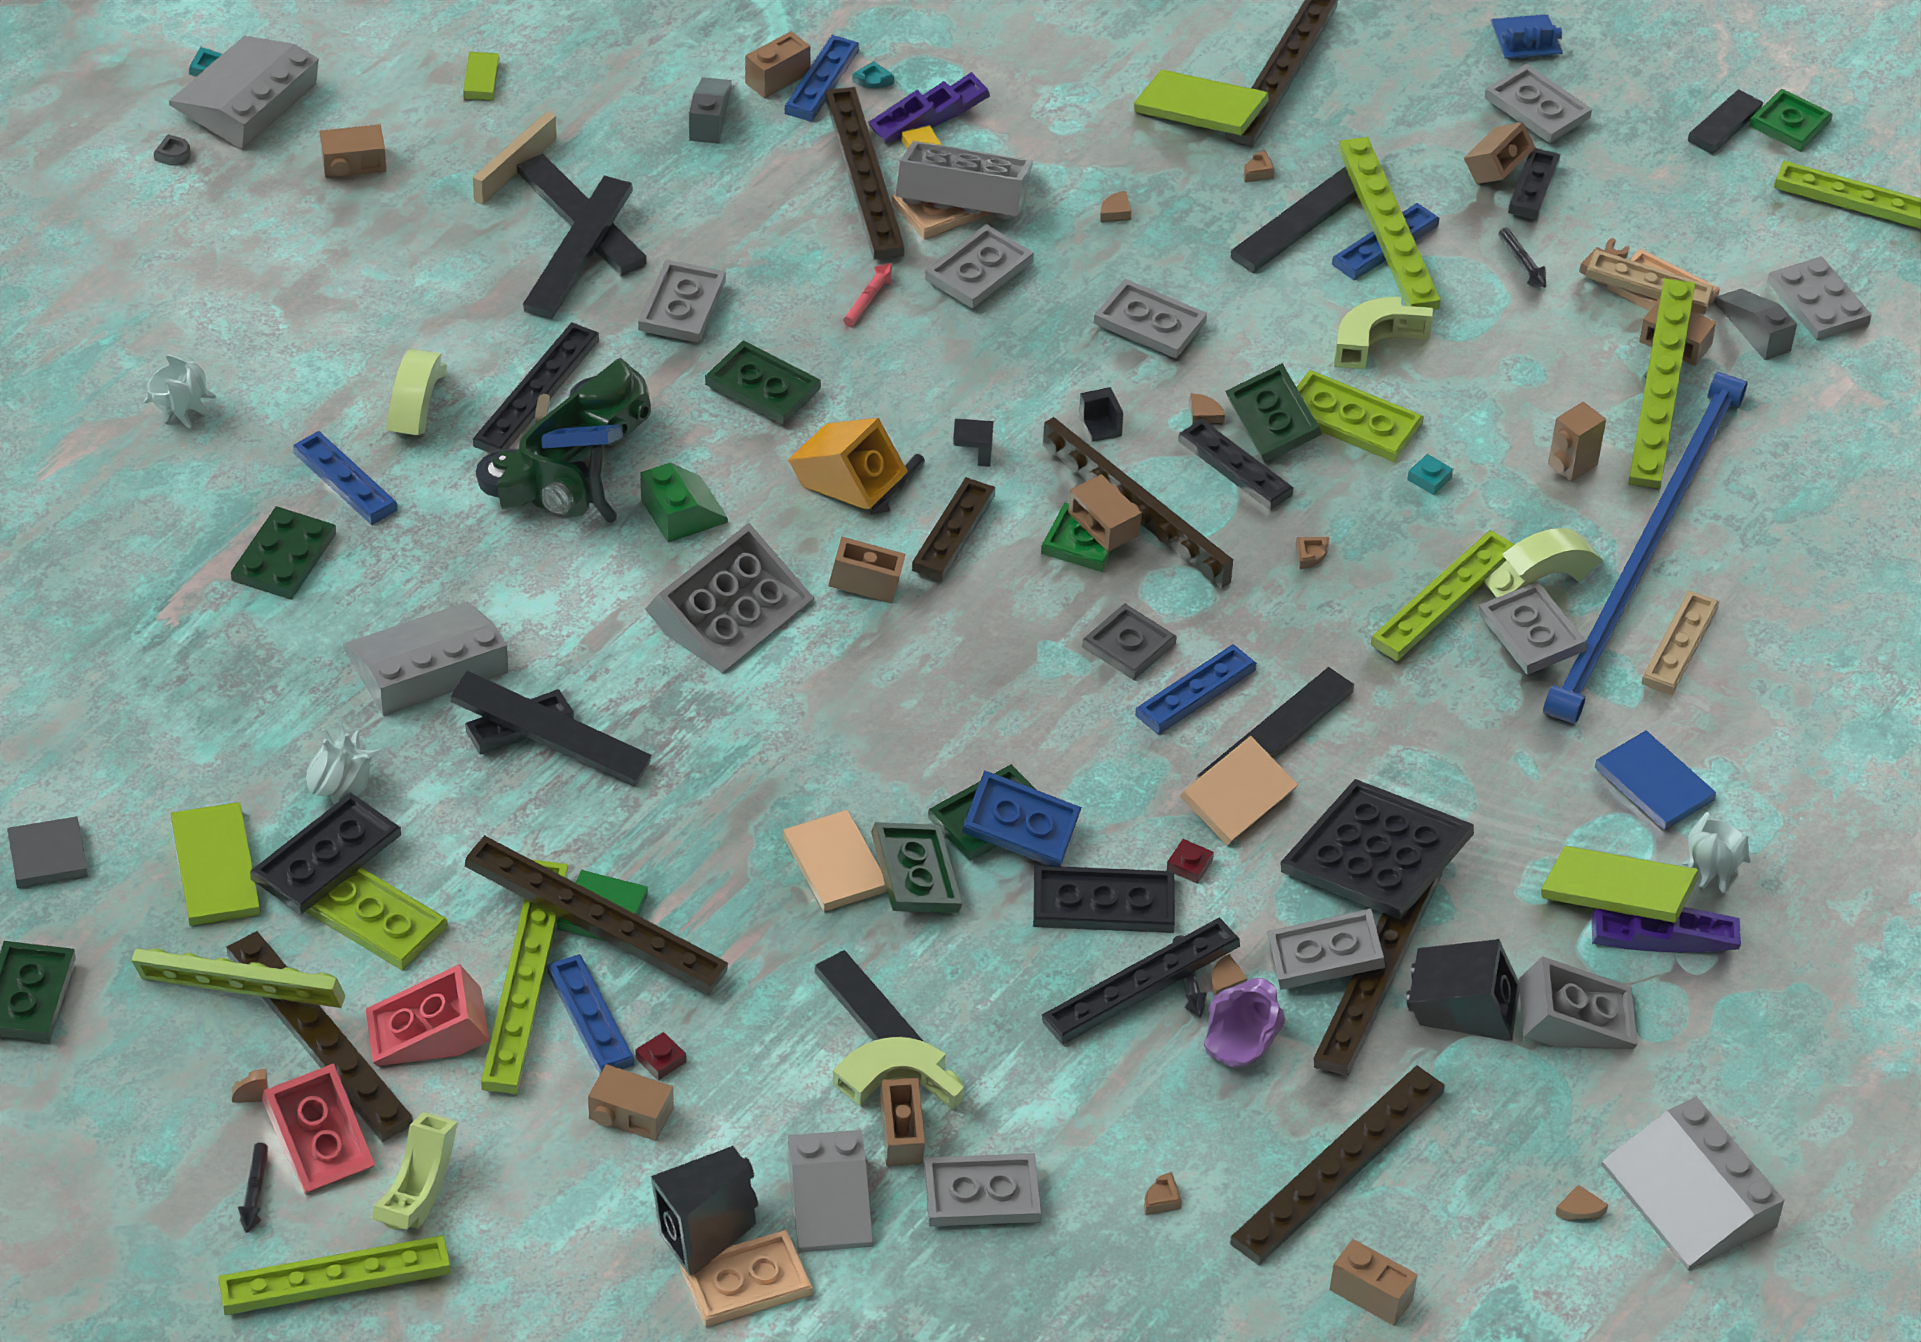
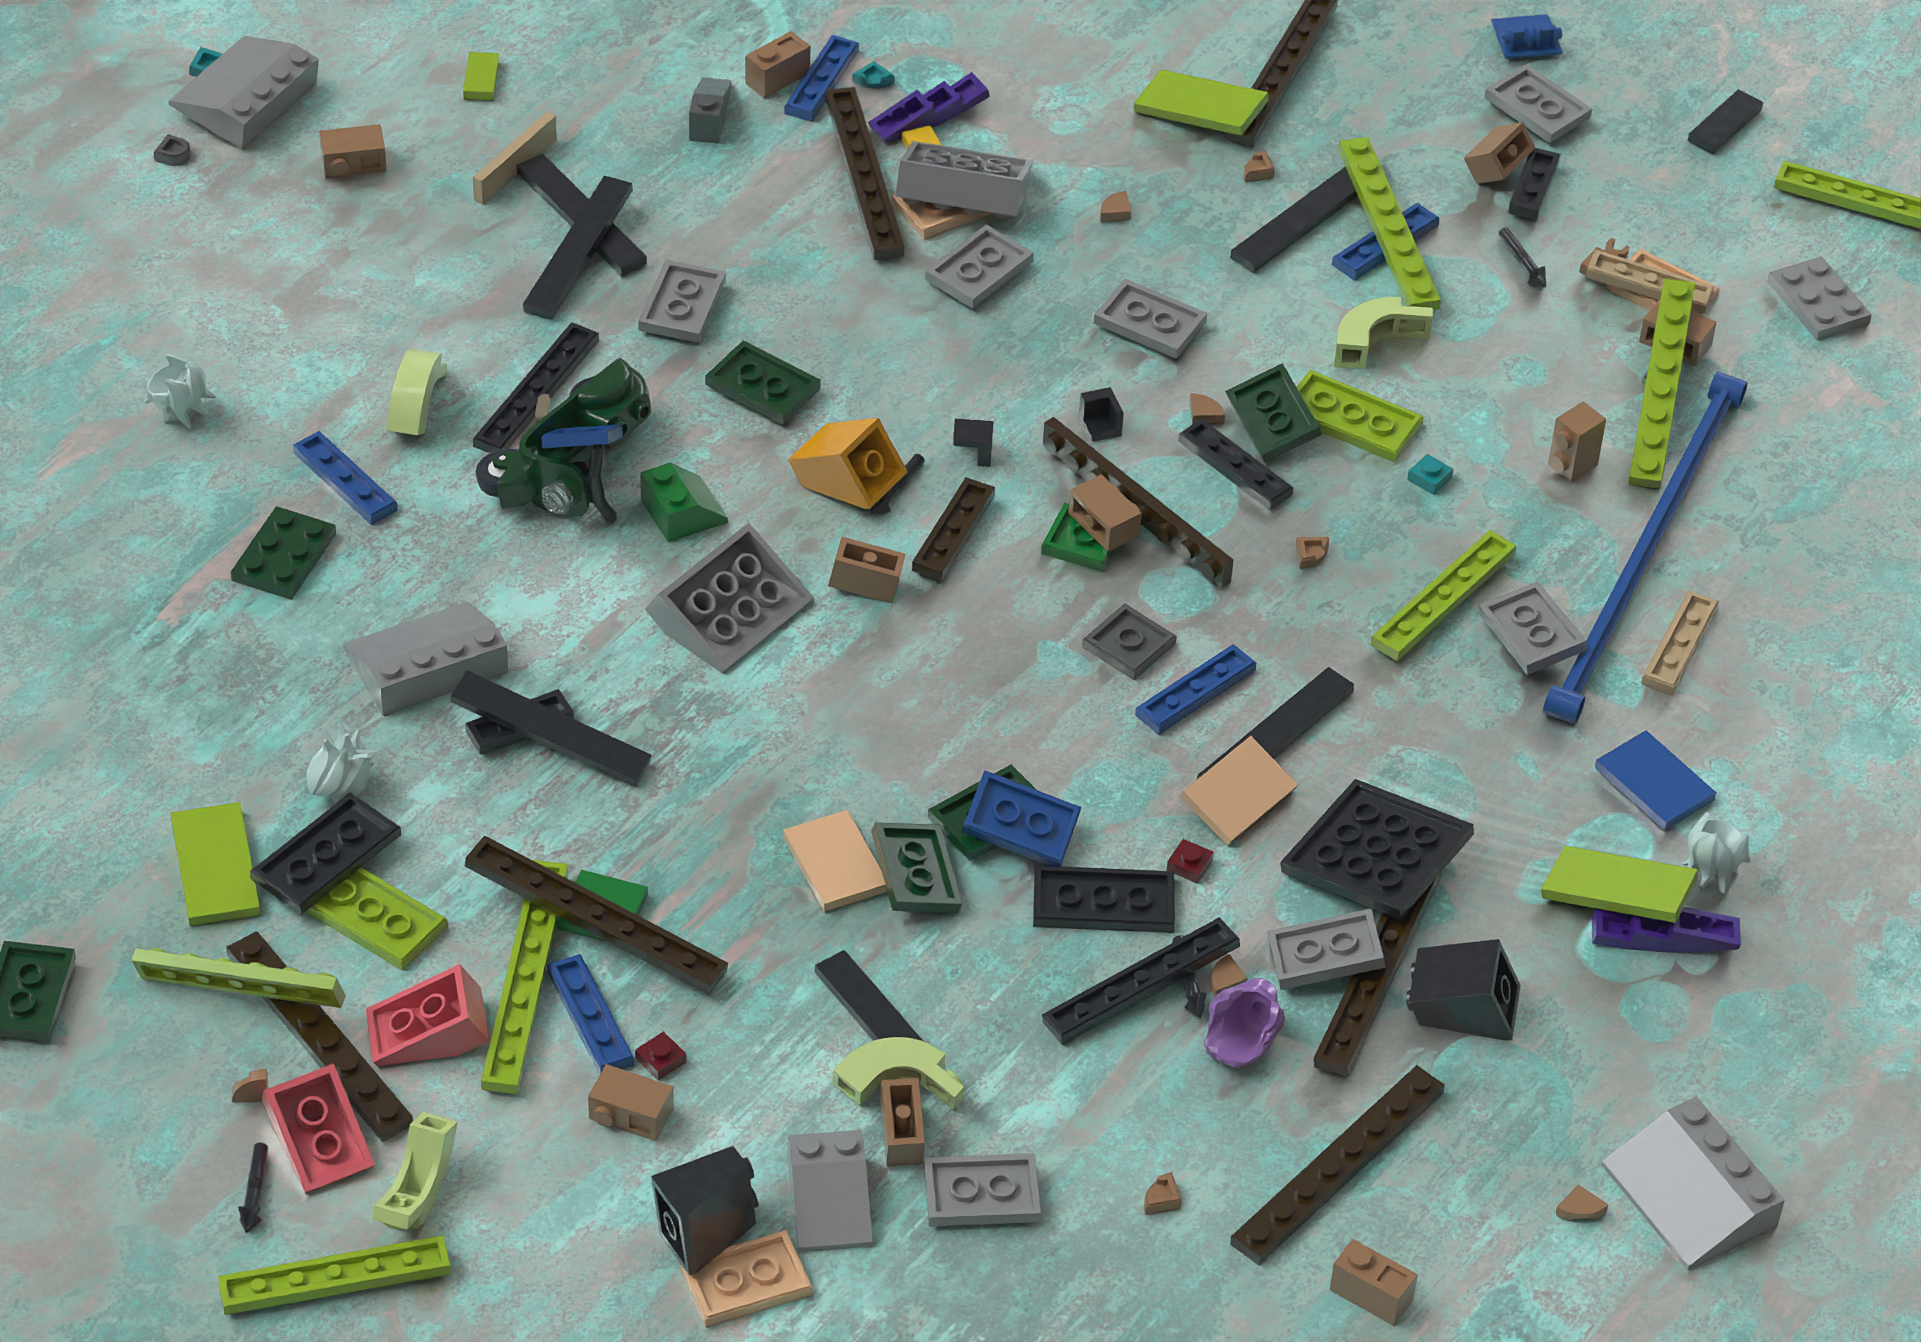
(47, 852): dark grey tile -> none
(882, 276): coral piece -> none
(1543, 555): yellowish green arch -> none
(1575, 1008): light grey slope -> none
(1760, 321): dark grey slope -> none
(1790, 119): green tile -> none

